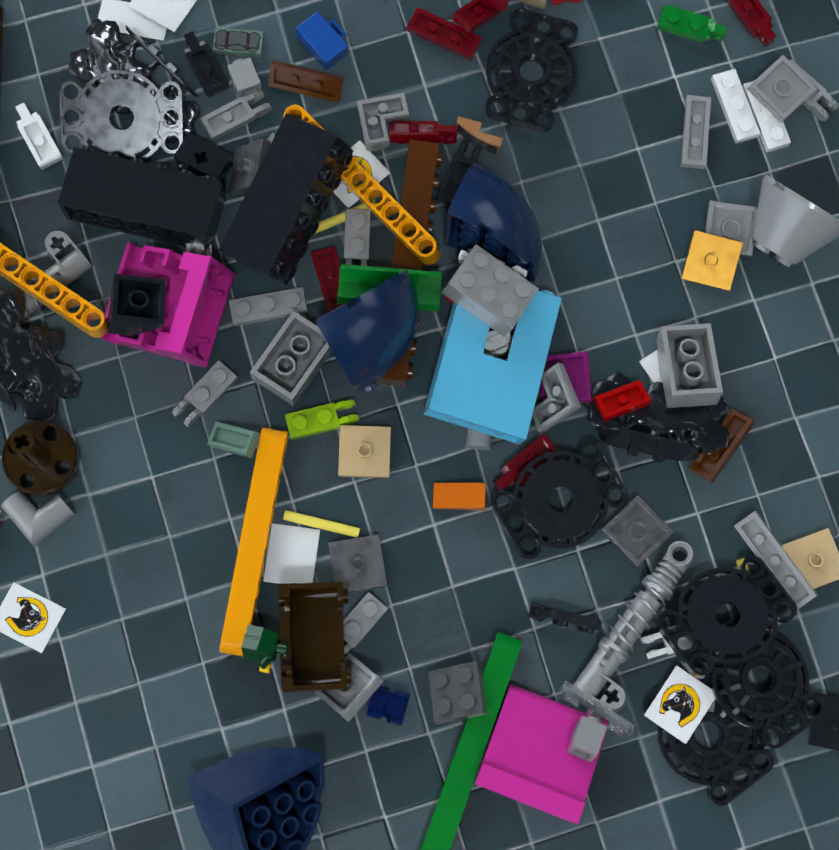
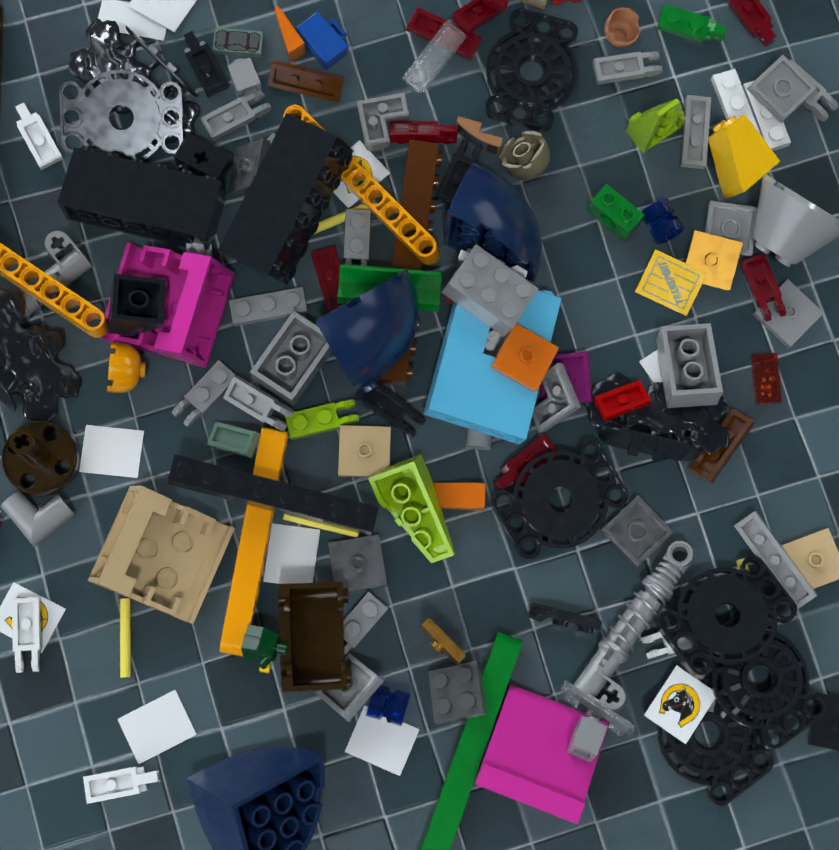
(26, 631): none -> white hinge
(111, 451): none -> white sticker
(118, 783): none -> white hinge
(124, 368): none -> light orange cylinder
(125, 638): none -> light yellow bar
(156, 726): none -> white sticker
(161, 554): none -> tan panel
(256, 402): none -> light grey hinge
(272, 495): none -> black brick
(293, 42): none -> orange slope
(382, 742): none -> white sticker
(389, 408): none -> black hinge
(413, 501): none -> lime wedge
(434, 57): none -> clear plate
(442, 642): none -> pearl gold plate
(525, 357): none -> orange plate
(526, 156): none -> dark tan cylinder
(615, 212): none -> green brick
(622, 27): none -> nougat hair
(625, 67): none -> light grey hinge
(655, 124): none -> lime wedge
(661, 220): none -> clear blue wheel
(671, 282): none -> yellow sticker
(739, 155): none -> yellow slope
(762, 285): none -> dark red hinge
(766, 378): none -> clear red tile
(800, 315): none -> light grey plate

